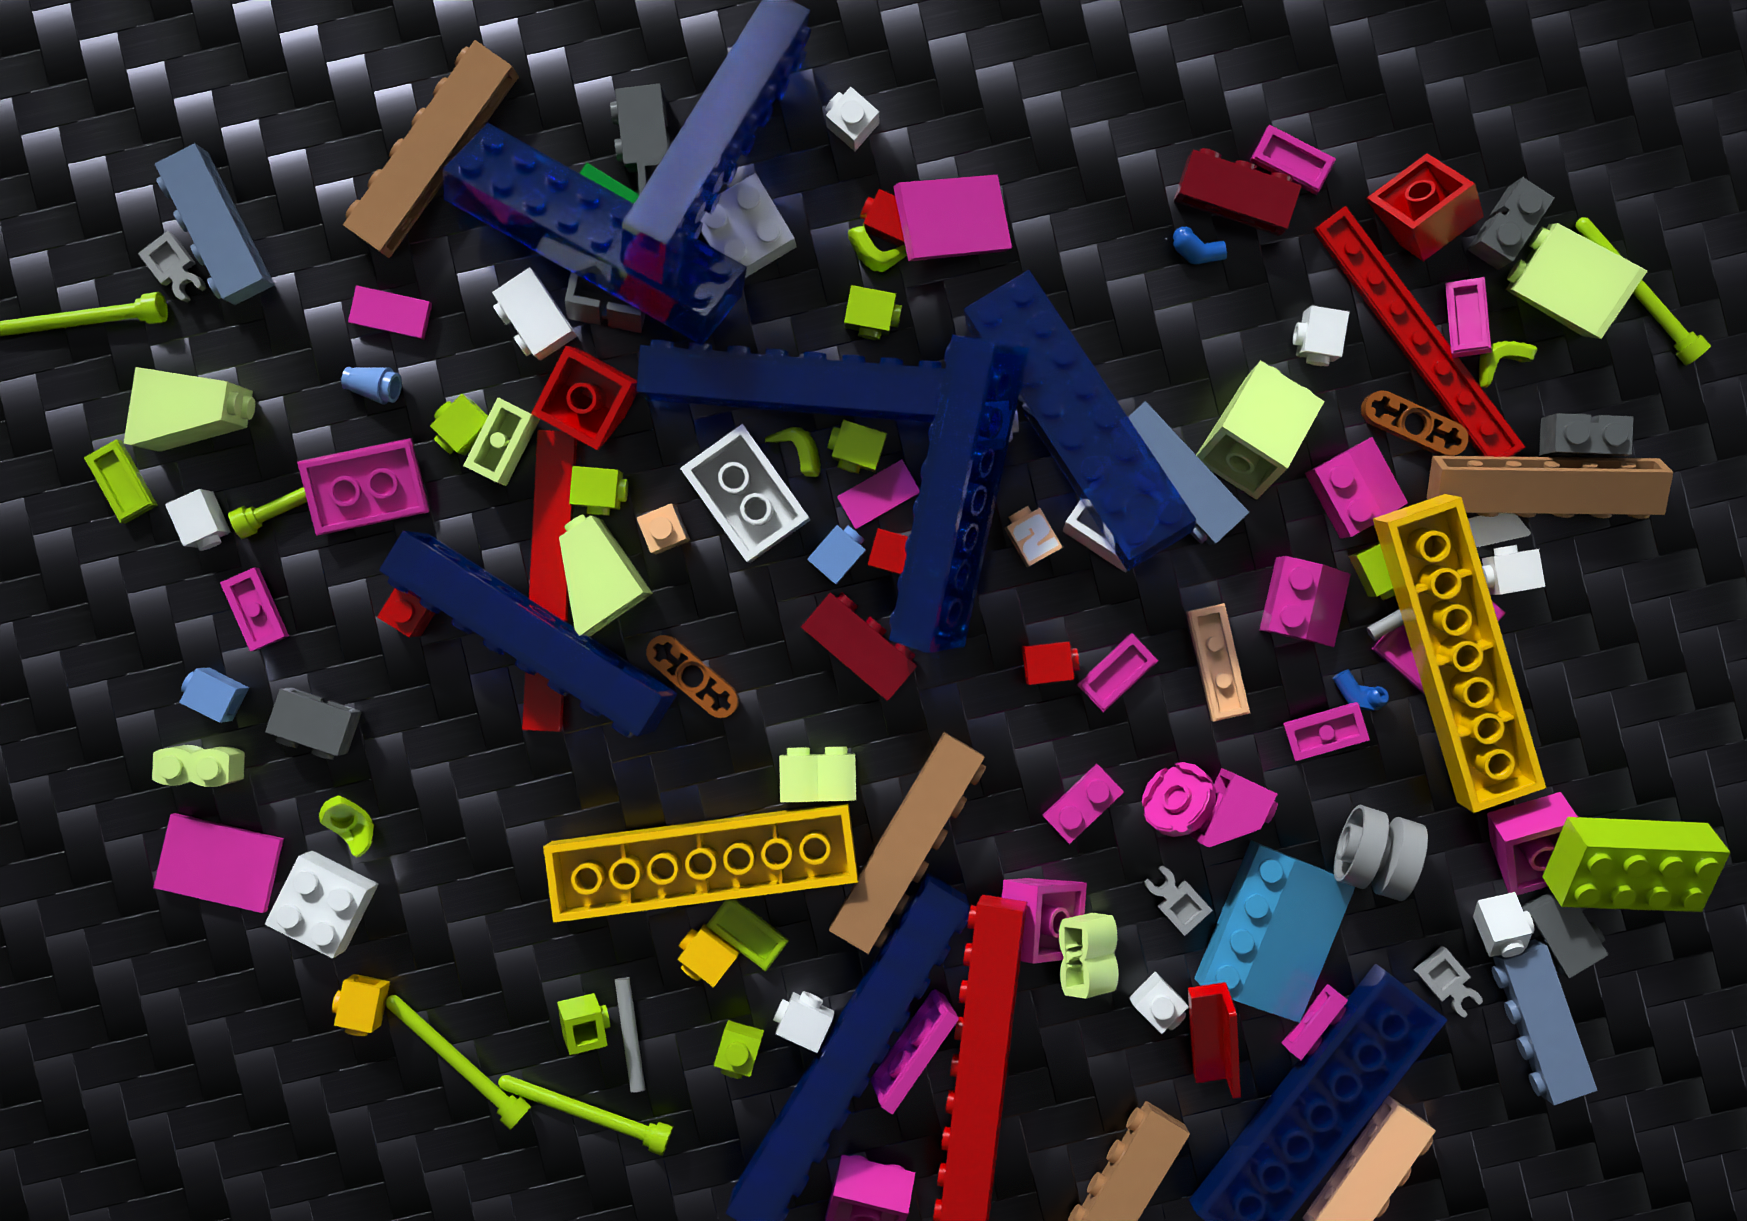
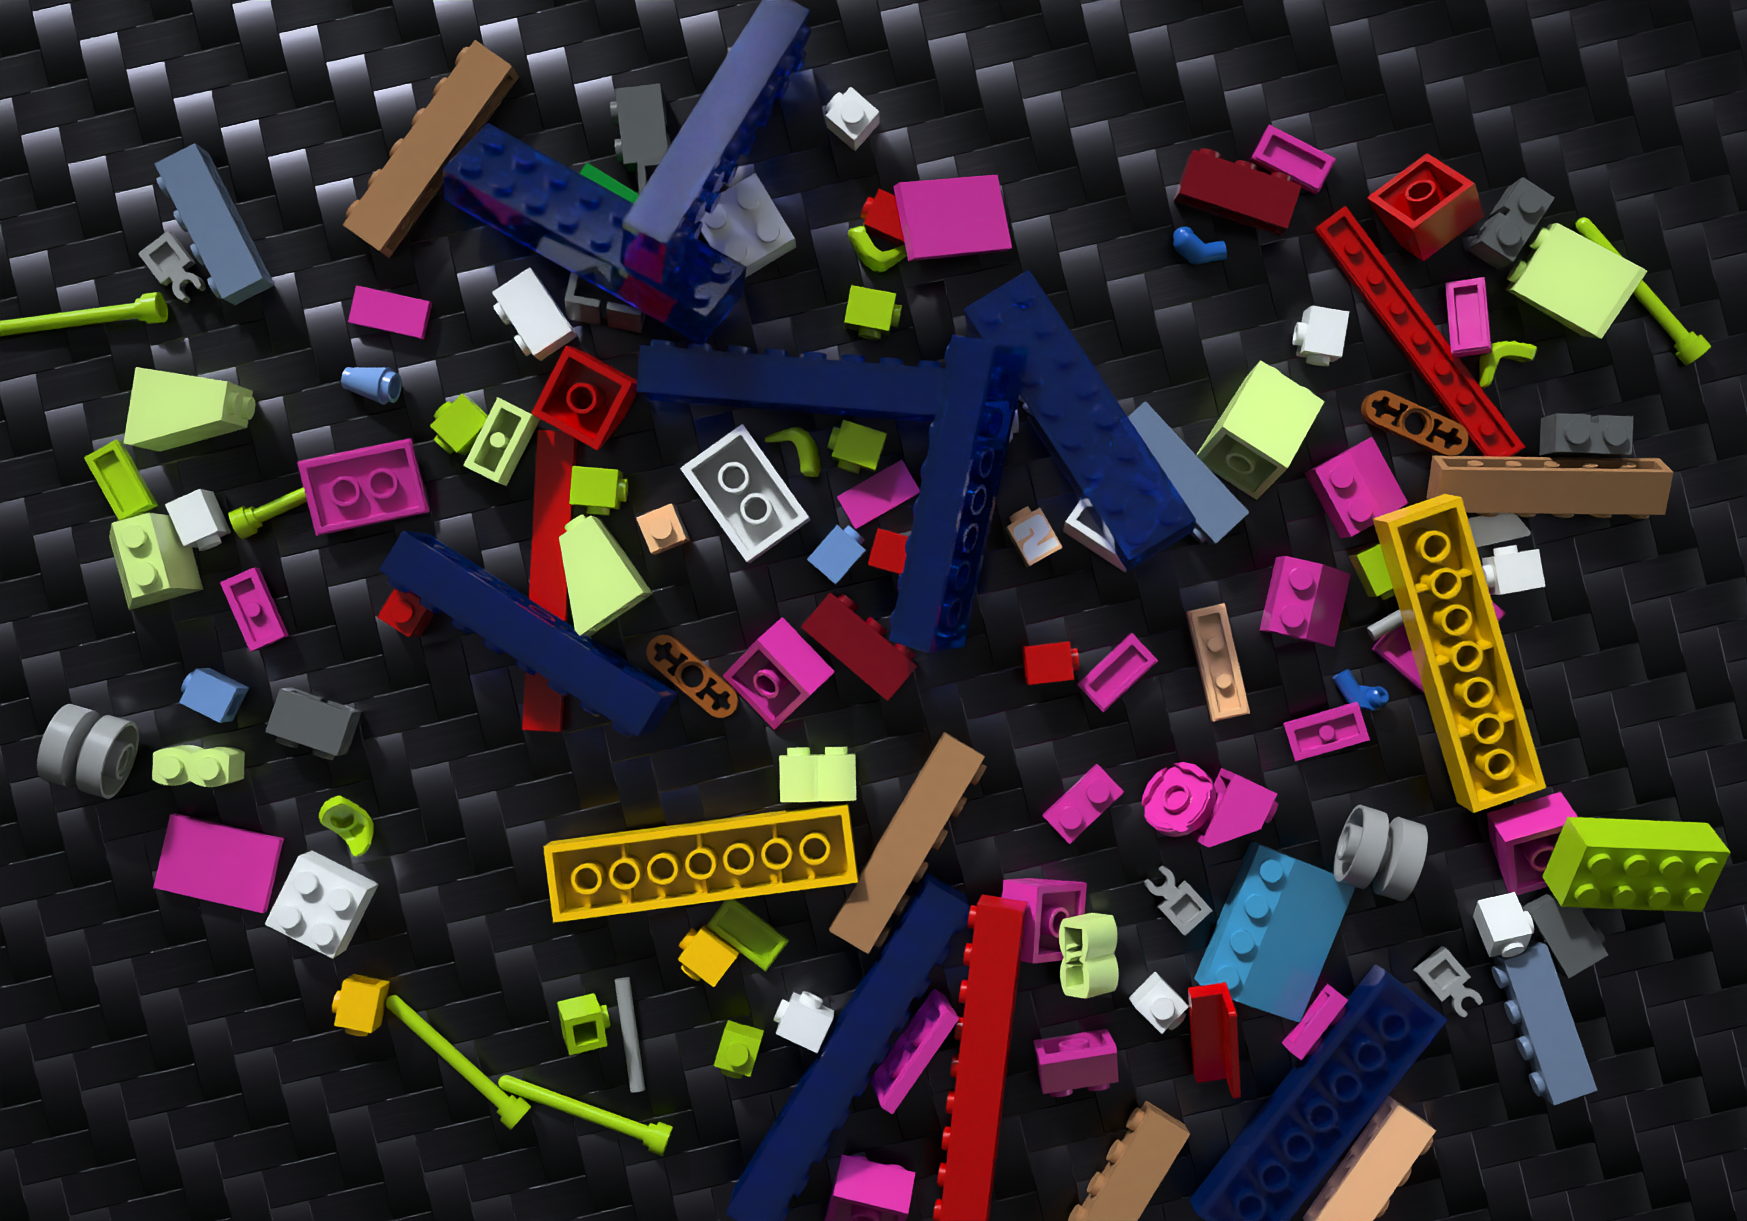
(88, 751): none -> light grey wheel
(152, 560): none -> yellowish green slope
(778, 673): none -> dark pink slope
(1076, 1062): none -> dark pink slope

